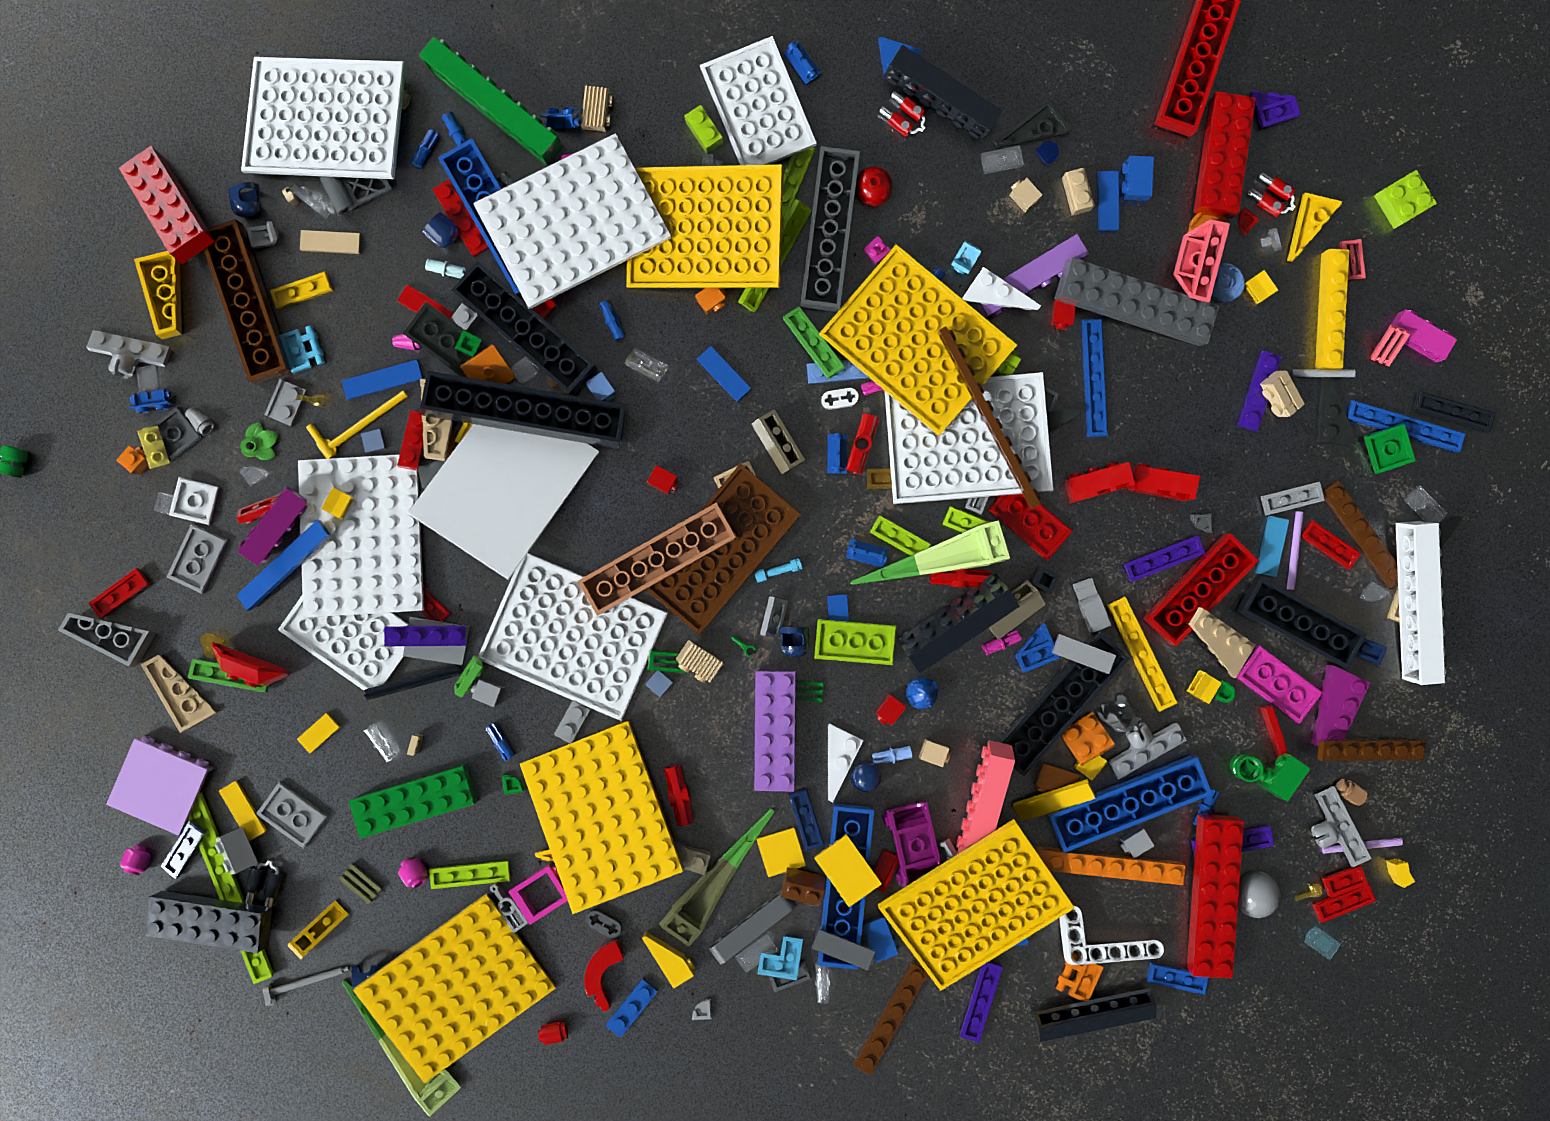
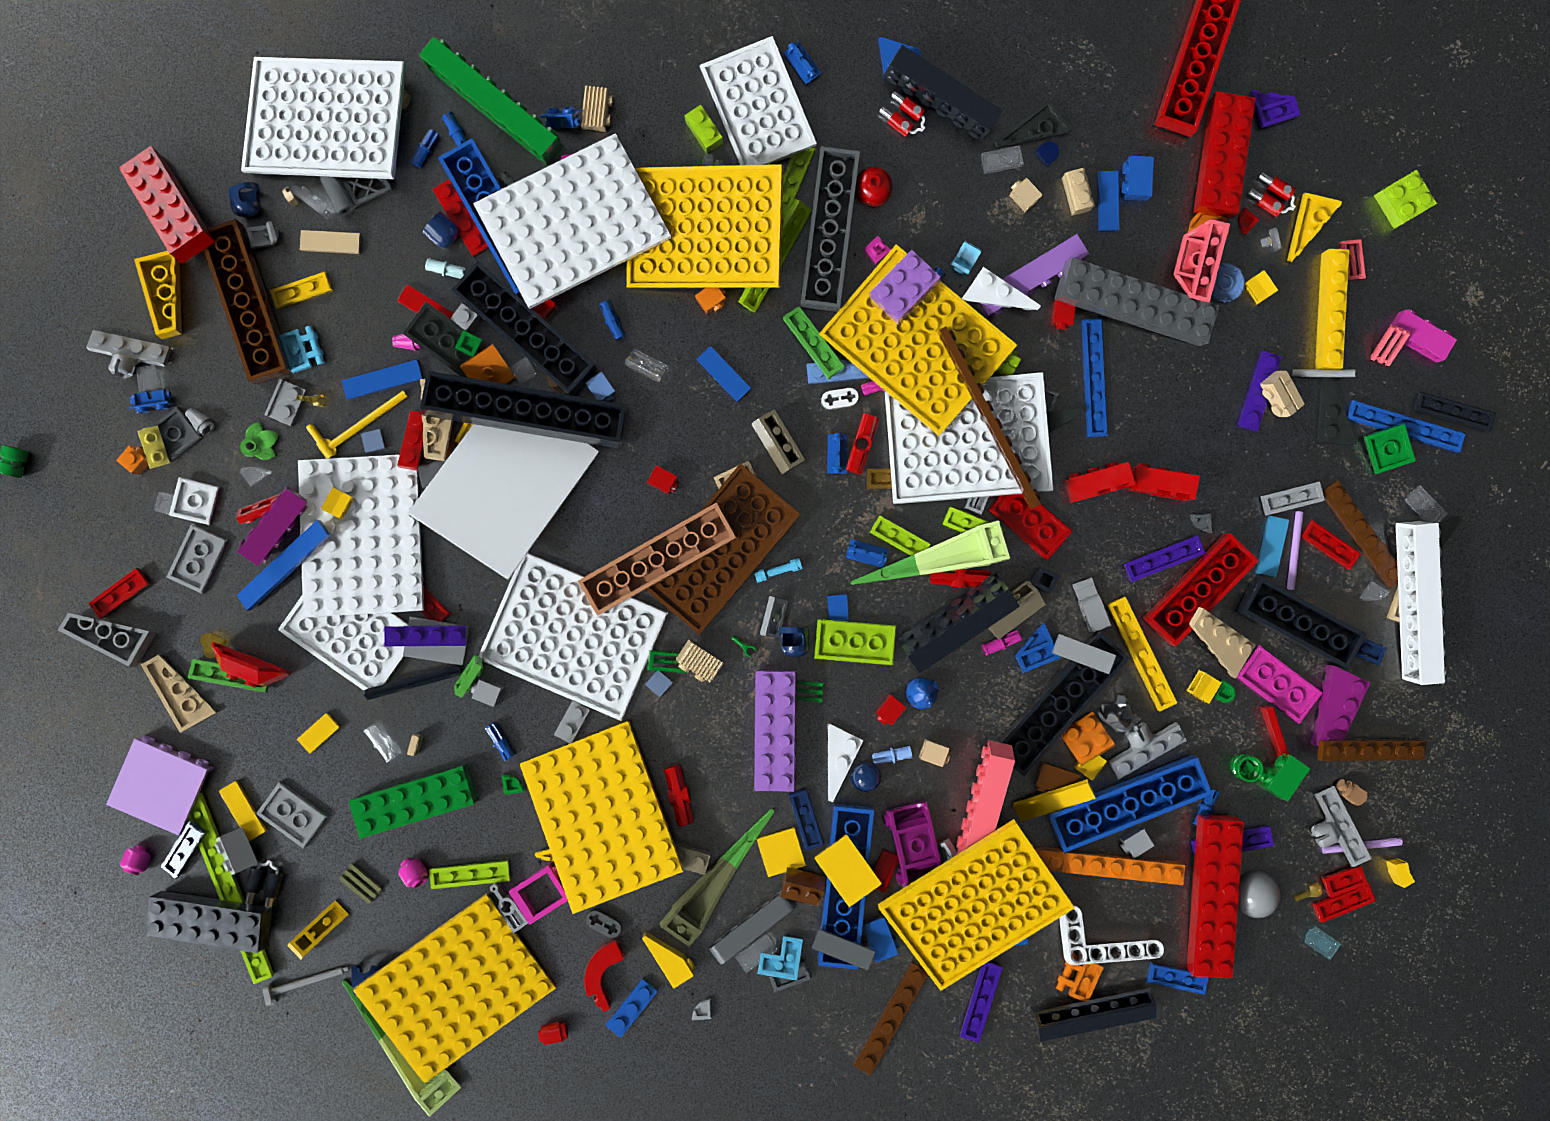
(822, 983): clear pin -> none
(905, 287): none -> medium lavender brick

